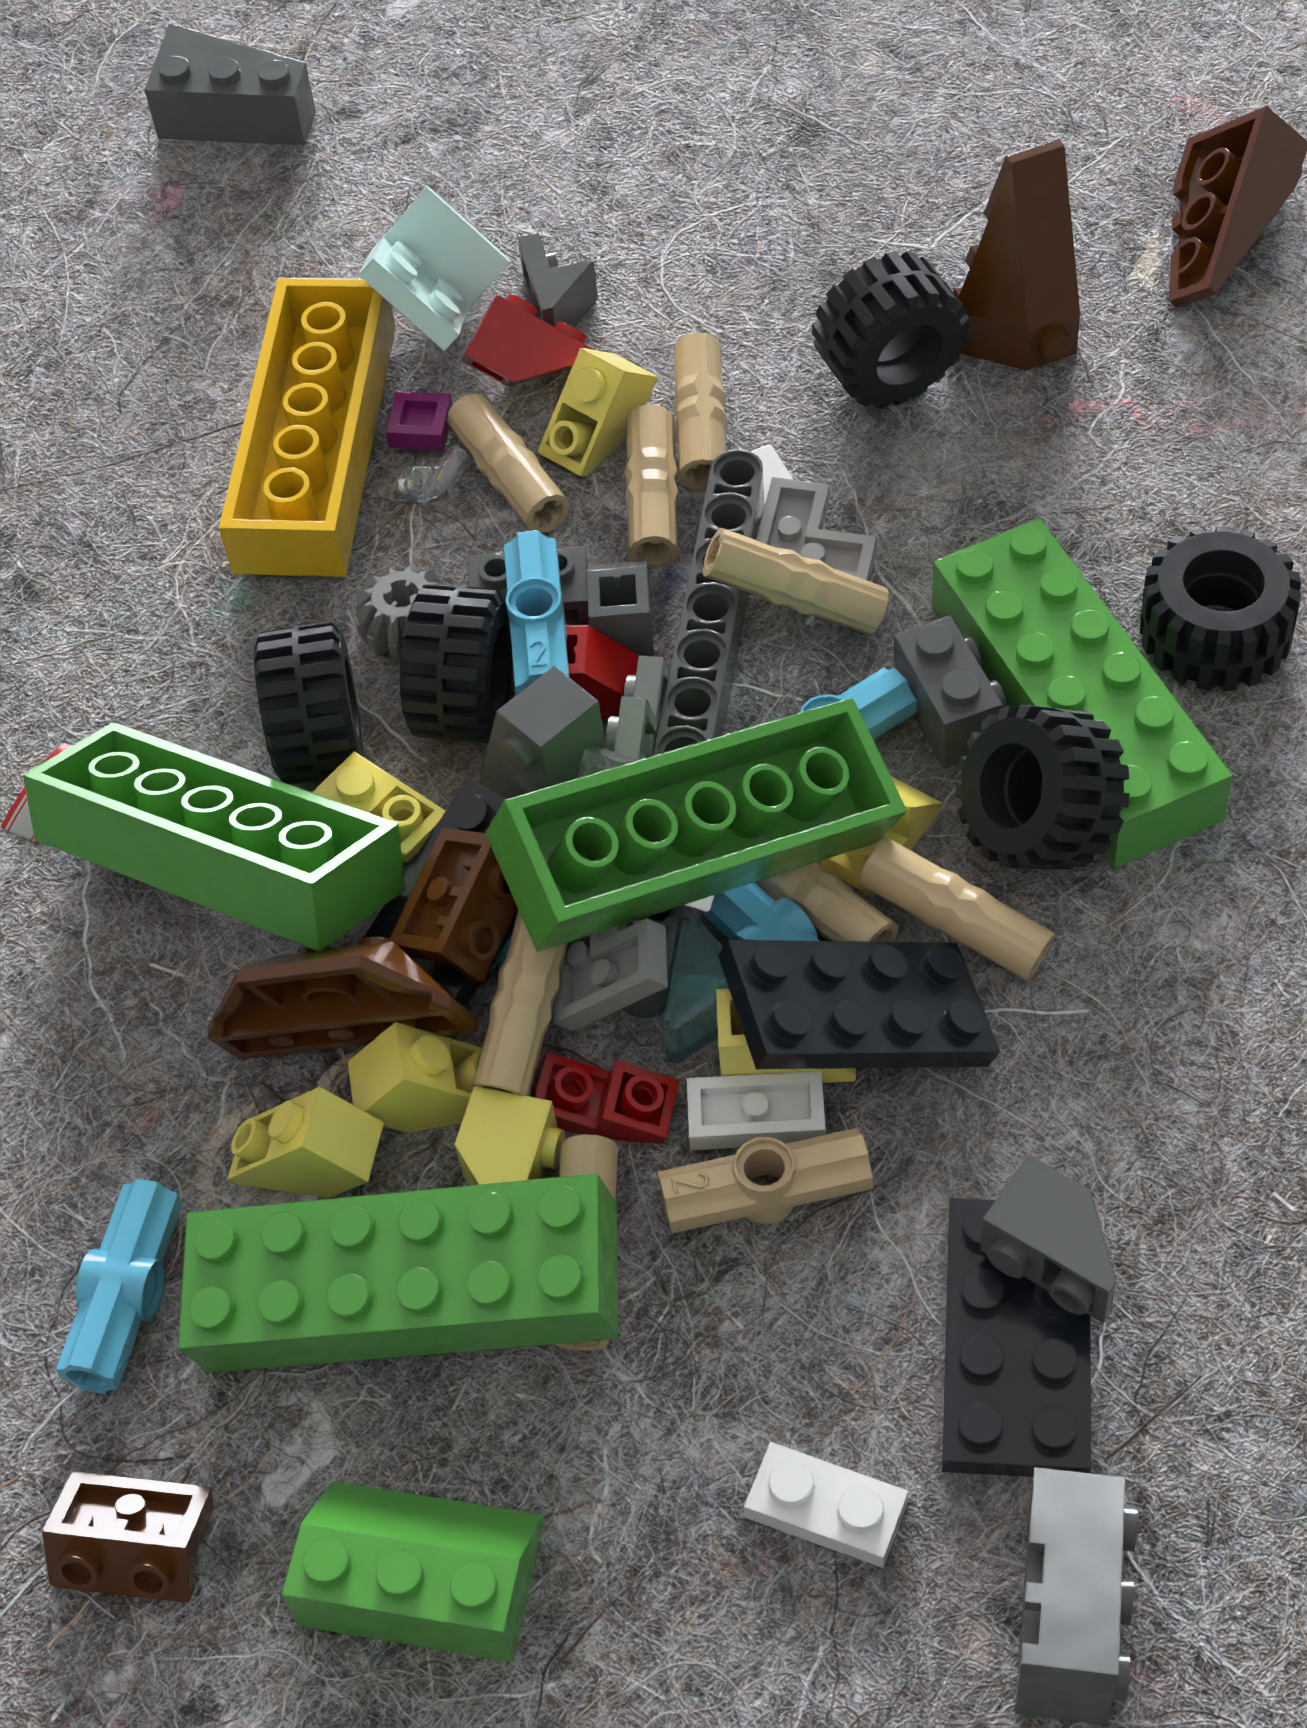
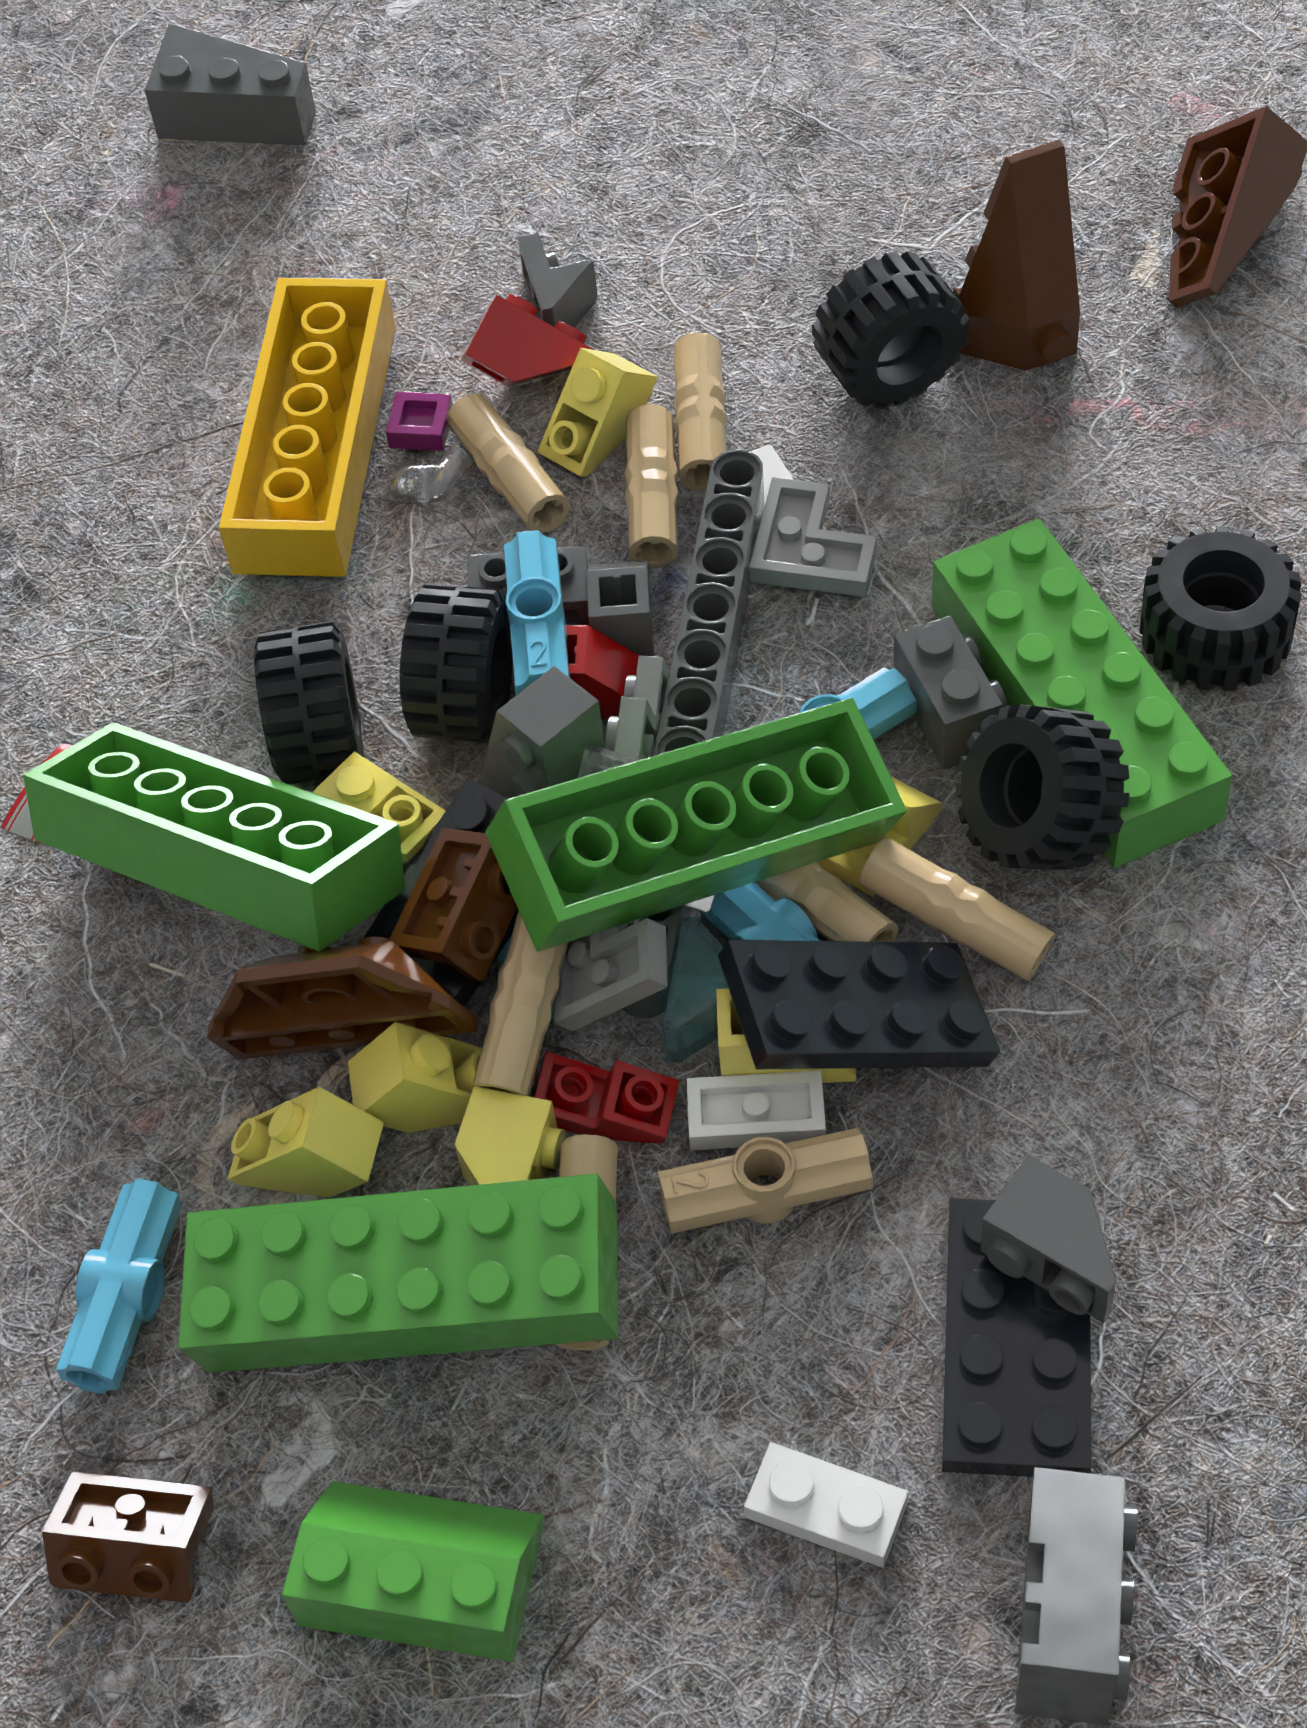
(385, 607): light grey gear -> none
(433, 267): light aqua plate -> none
(795, 581): tan axle -> none

